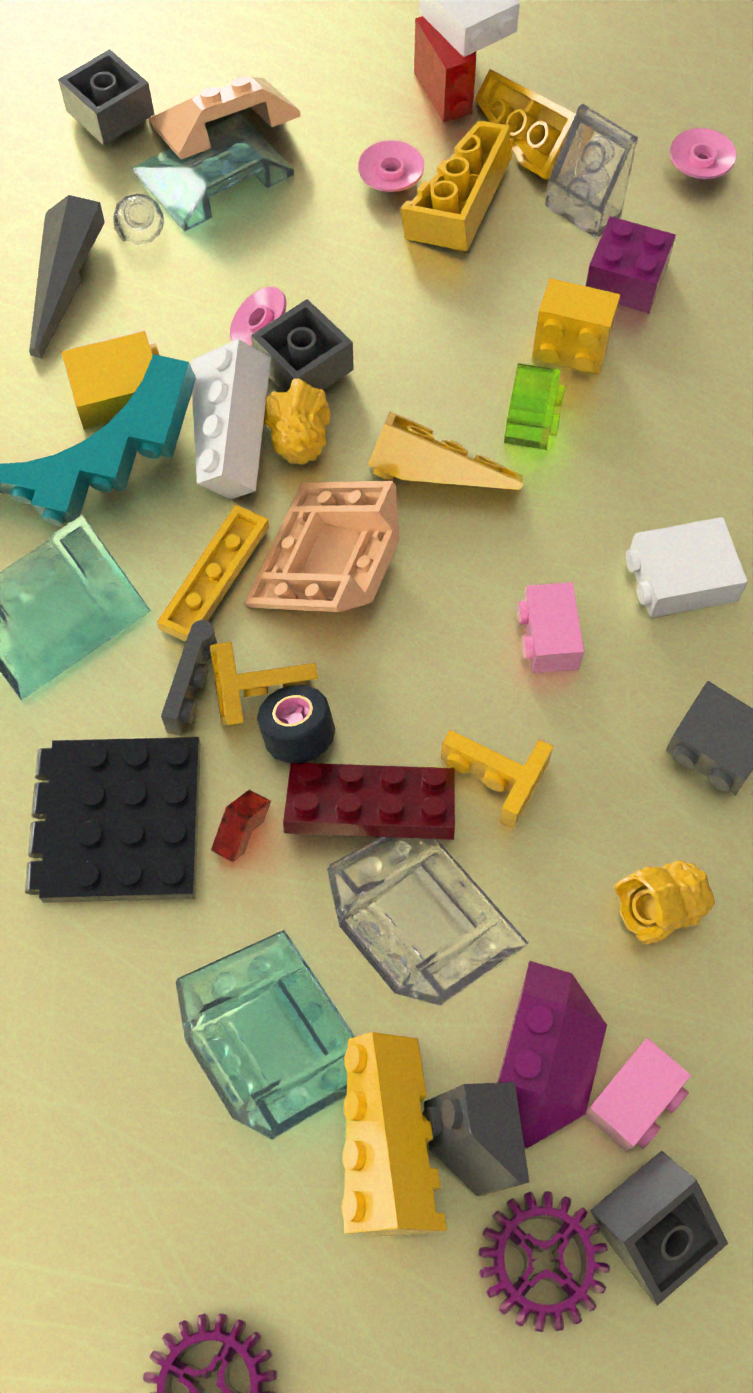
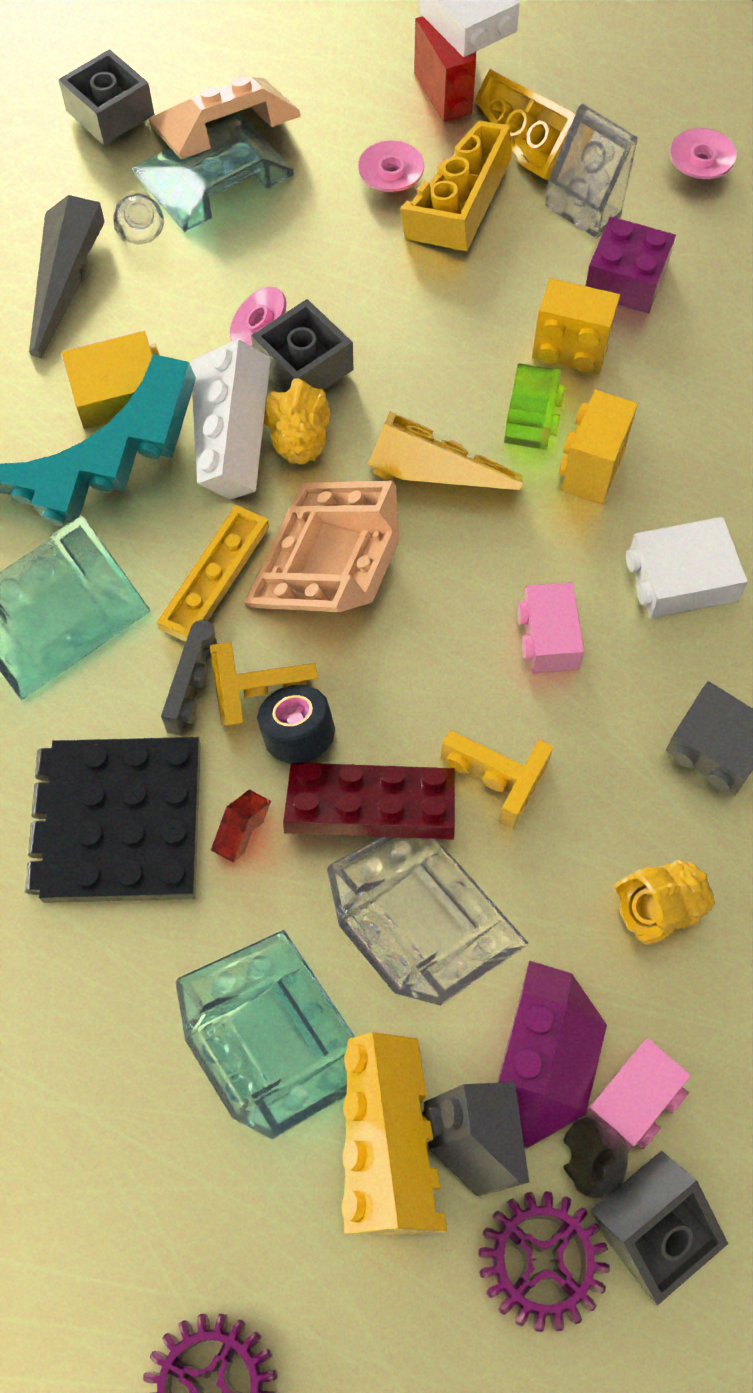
(596, 446): none -> yellow brick
(597, 1157): none -> clear smoke hair

